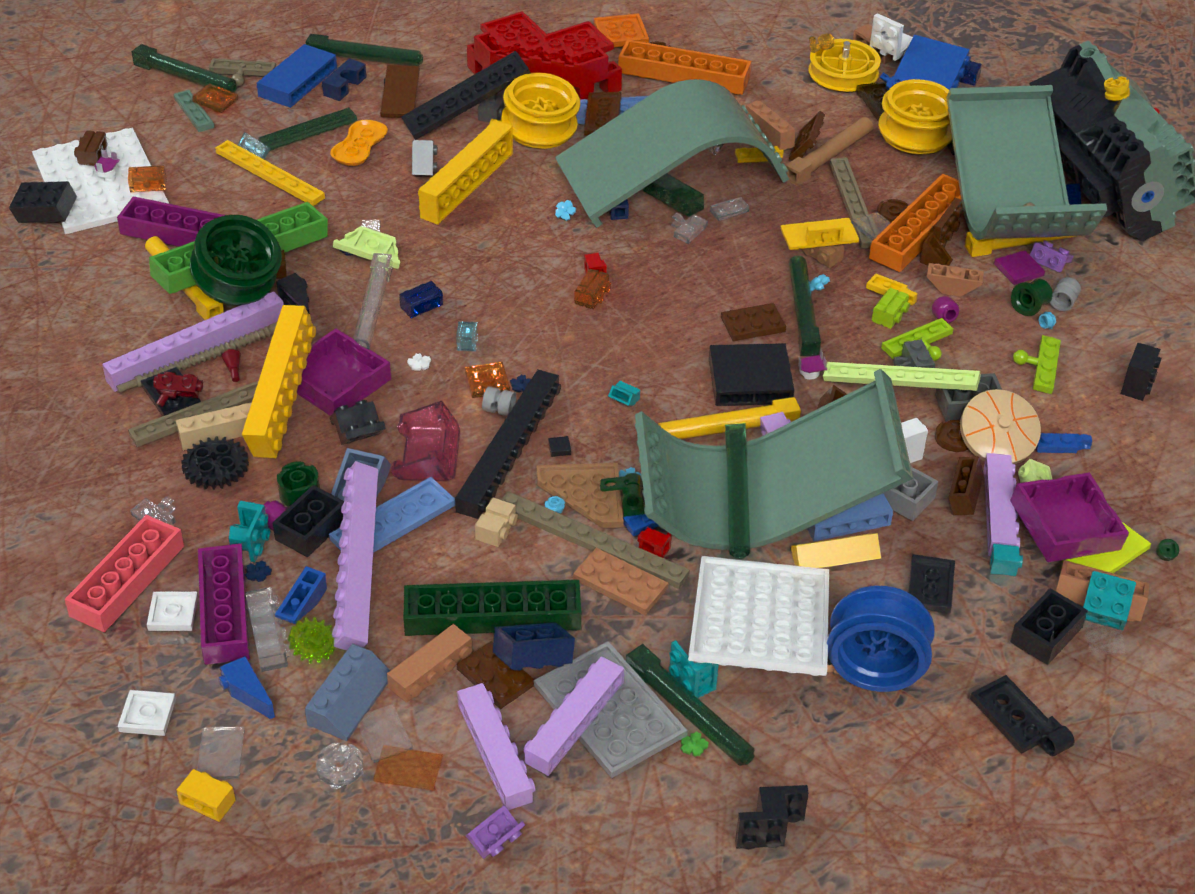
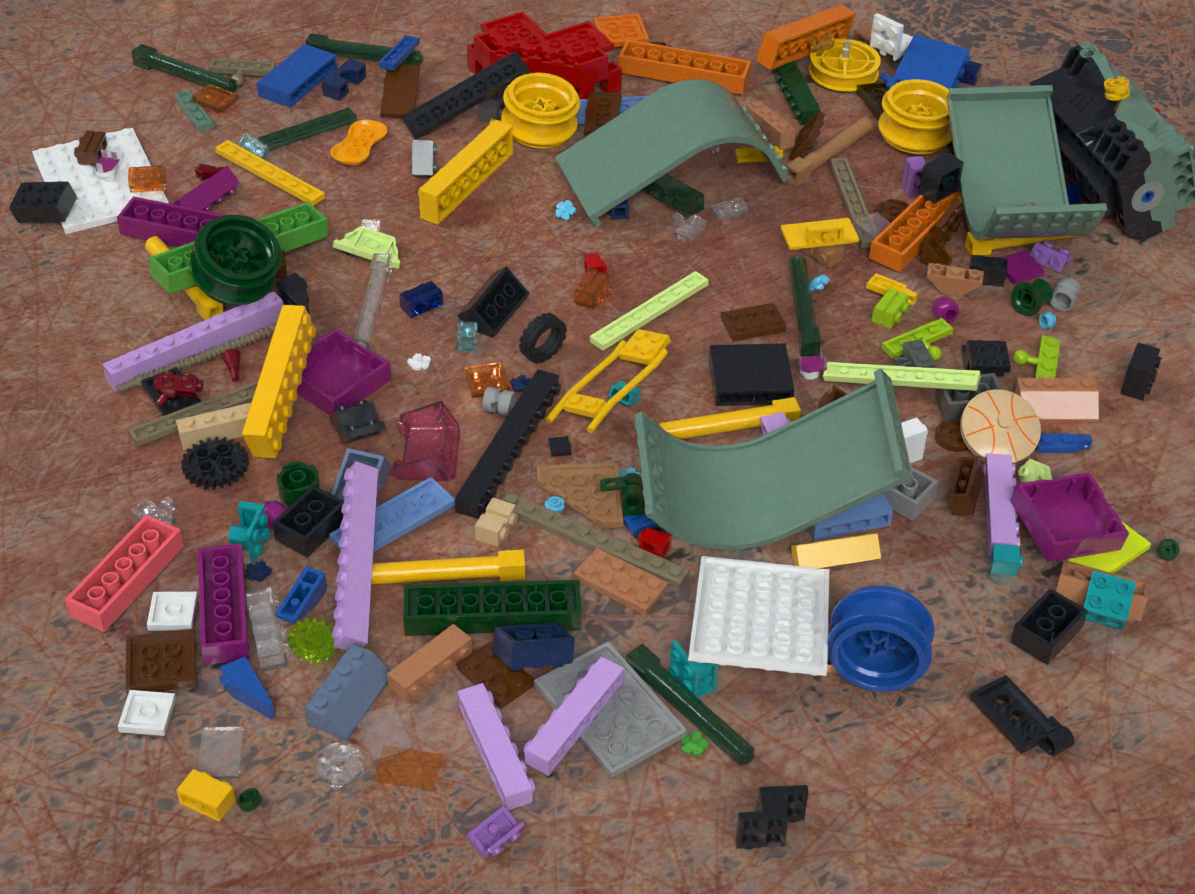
(161, 661): none -> reddish brown plate
(206, 171): none -> dark red cone
(210, 191): none -> magenta slope
(249, 800): none -> dark green tile
(399, 53): none -> blue plate
(494, 302): none -> black slope
(508, 566): none -> yellow brick
(535, 330): none -> black tyre
(642, 348): none -> yellow plate
(648, 310): none -> yellowish green plate
(737, 490): clear green brick -> none
(792, 40): none -> orange brick
(796, 92): none -> dark green brick
(912, 176): none -> medium lavender brick
(932, 582): black plate -> none
(941, 177): none -> black brick
(986, 357): none -> black bracket
(994, 269): none -> black brick
(1061, 398): none -> slope

